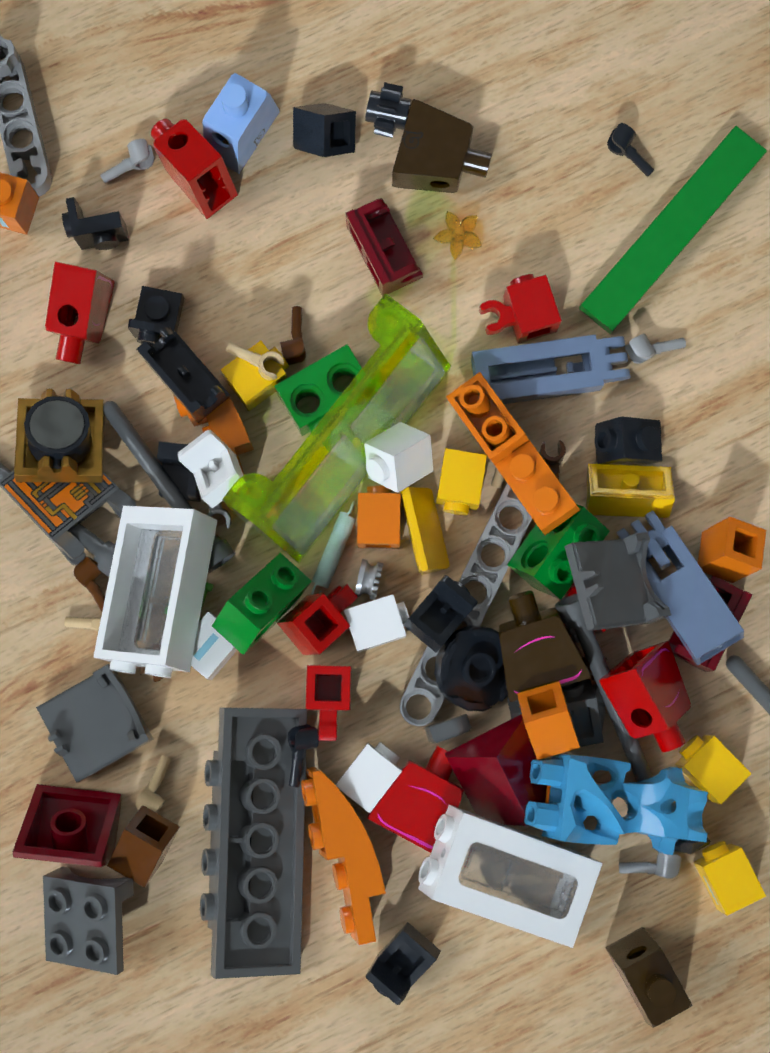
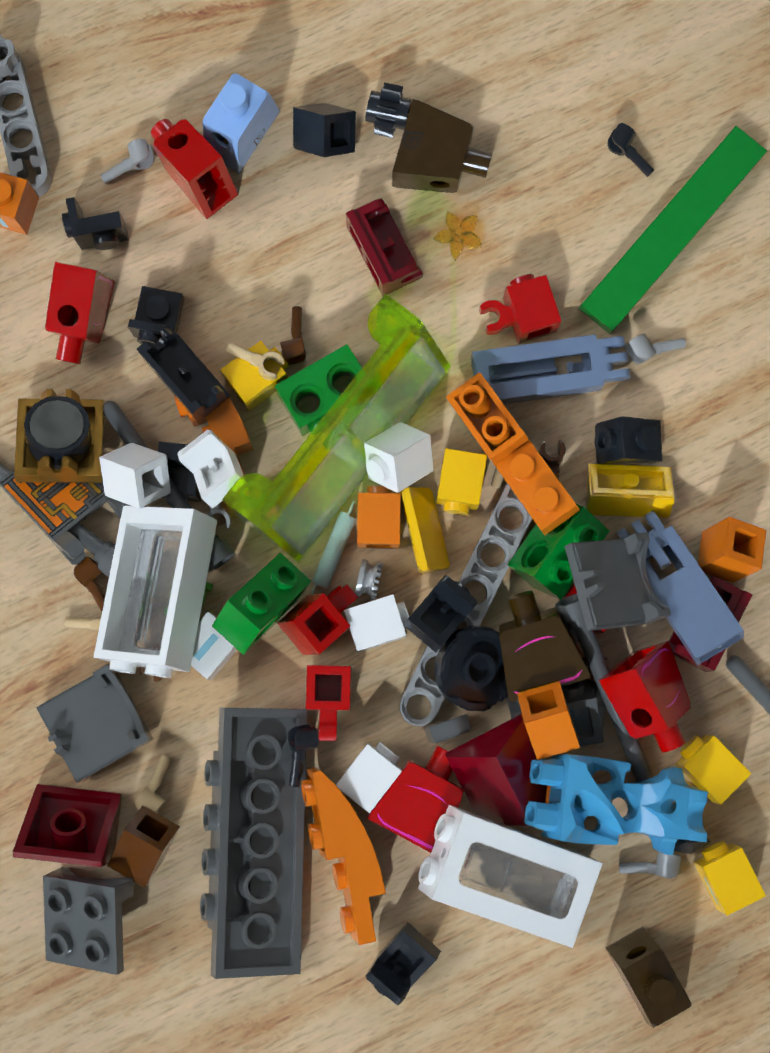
(135, 475): none -> white brick

